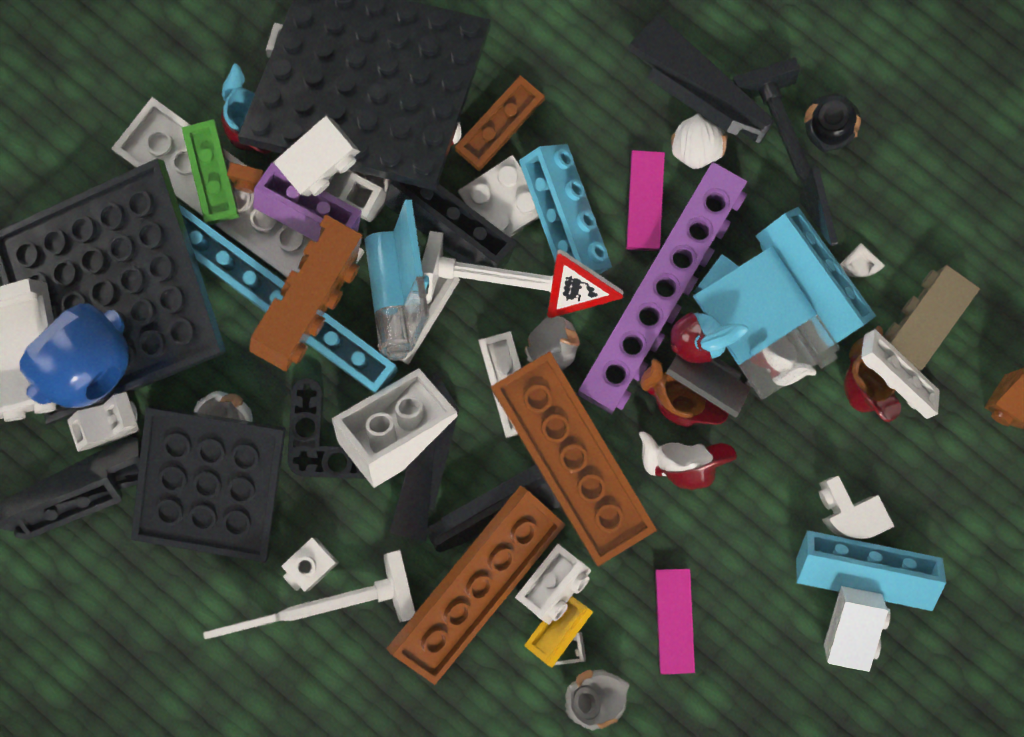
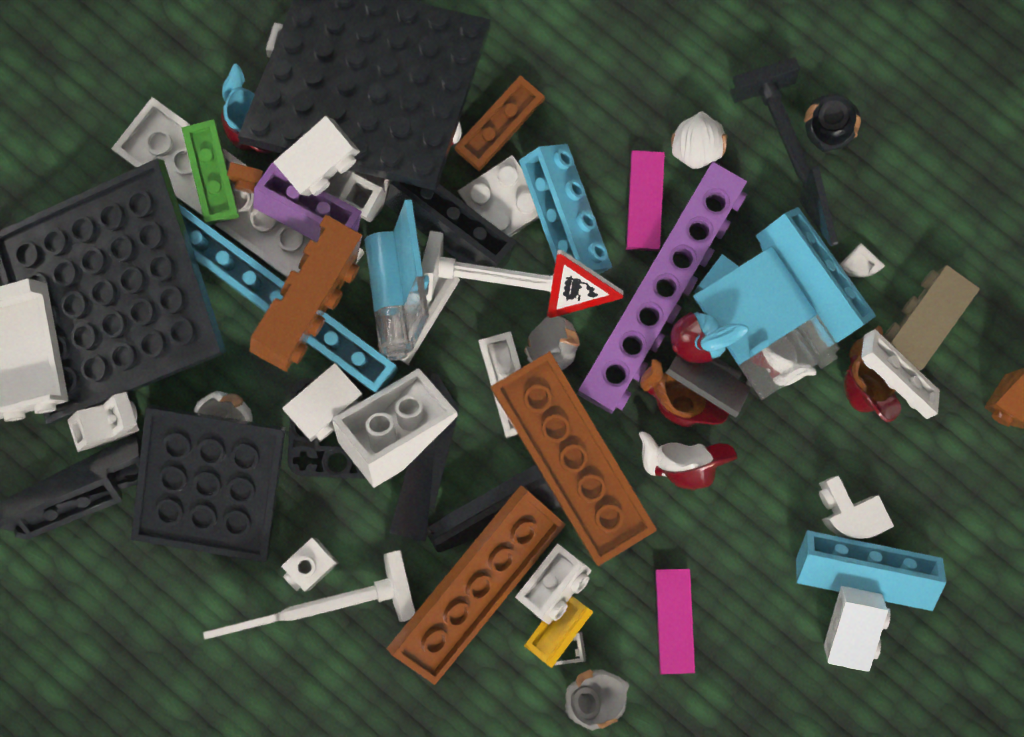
(76, 358): blue piece -> none
(321, 401): none -> white brick
(697, 81): black wedge -> none

